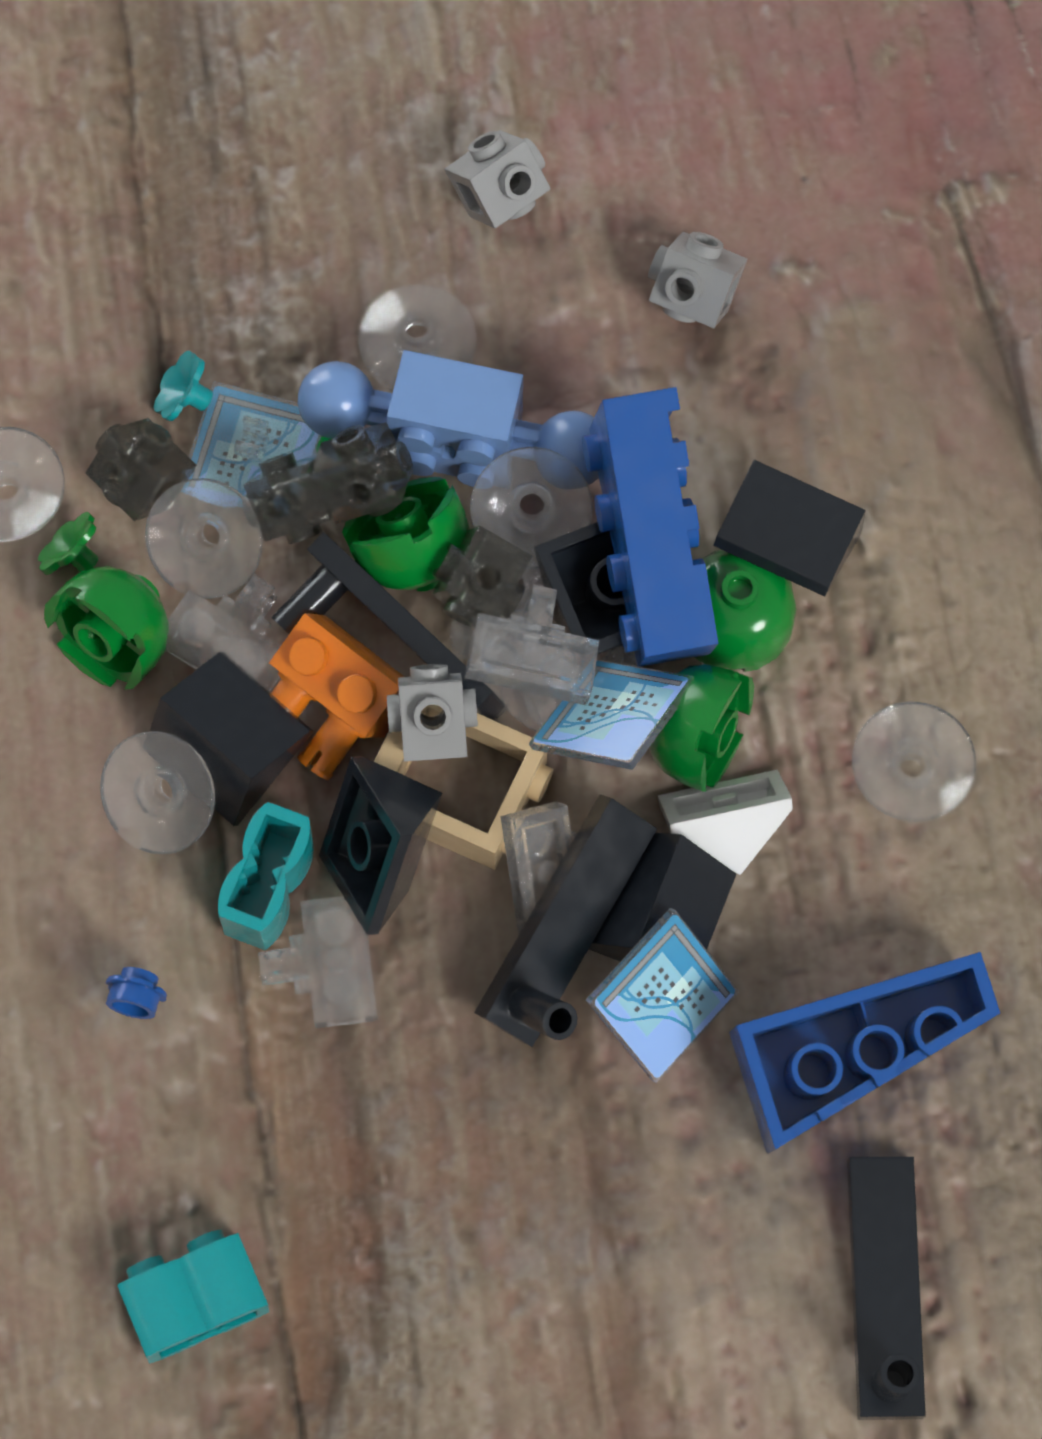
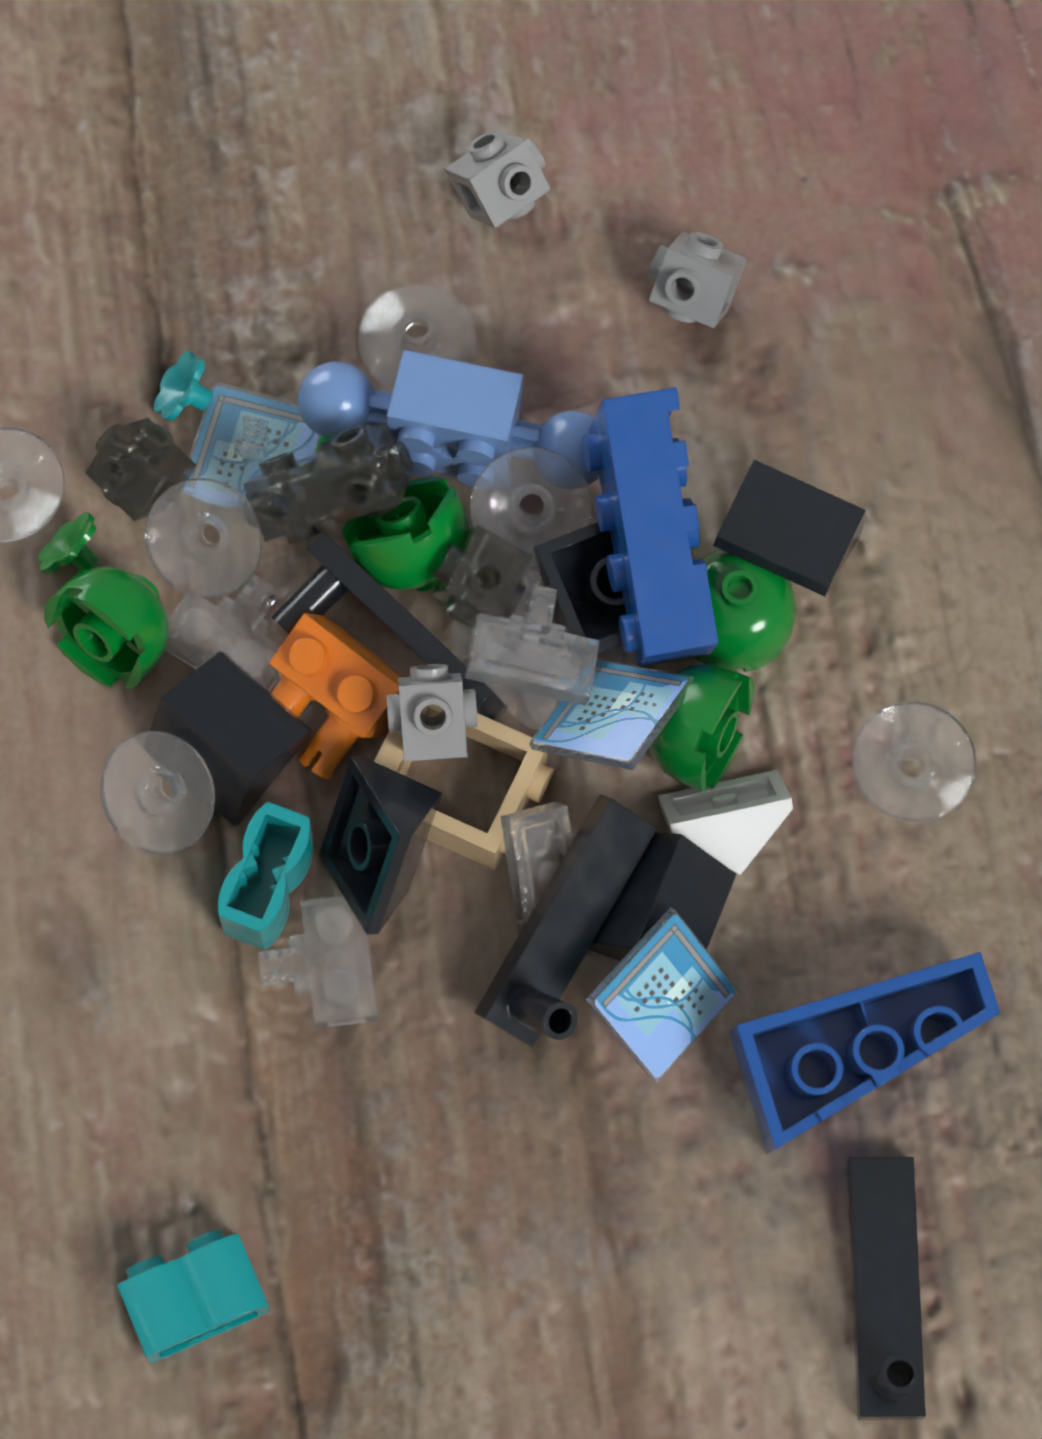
(134, 993): blue plate -> none

